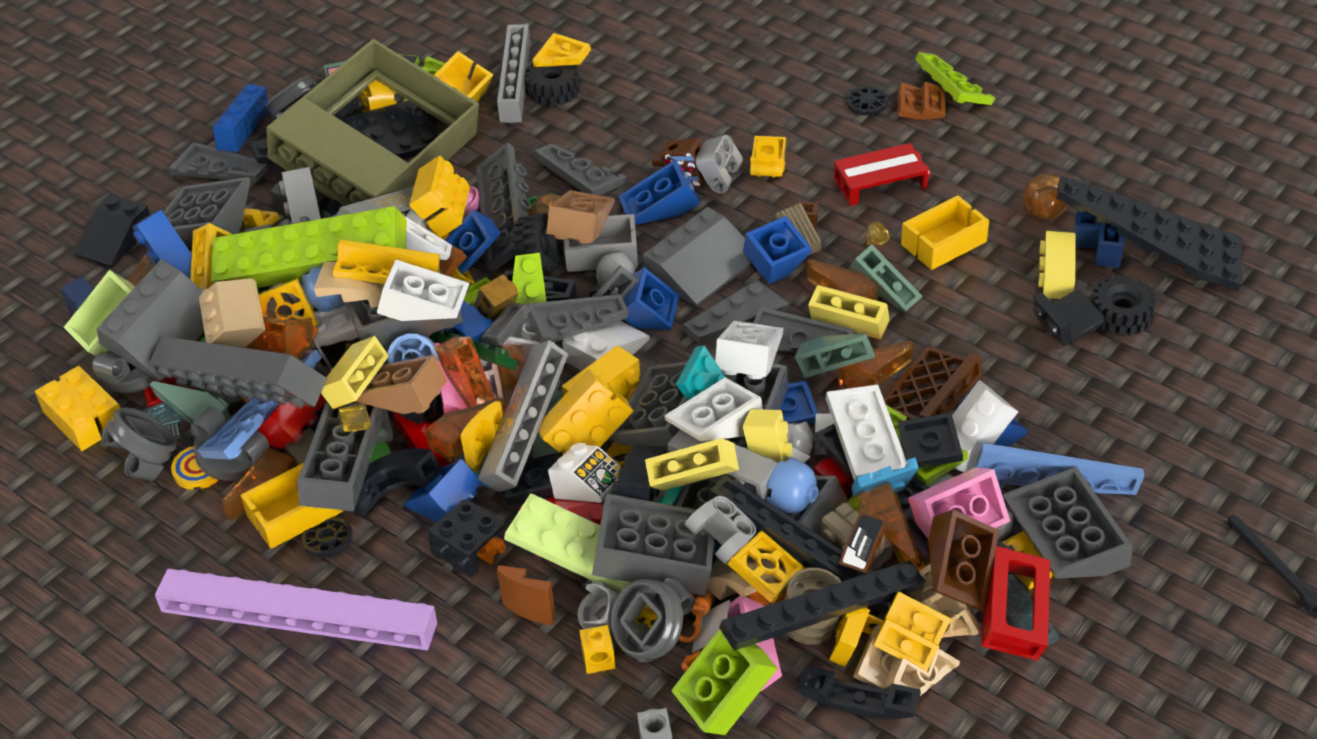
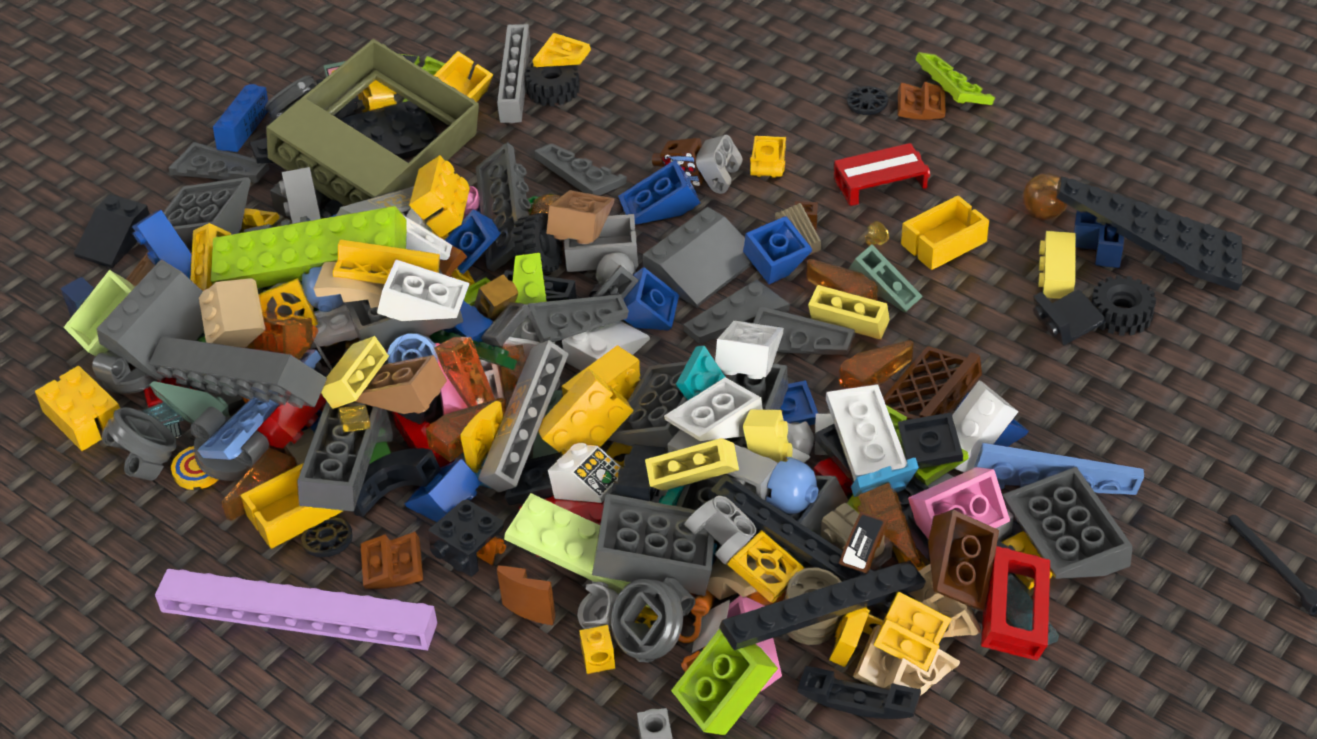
(391, 562): none -> dark orange slope
(833, 353): sand green slope -> none

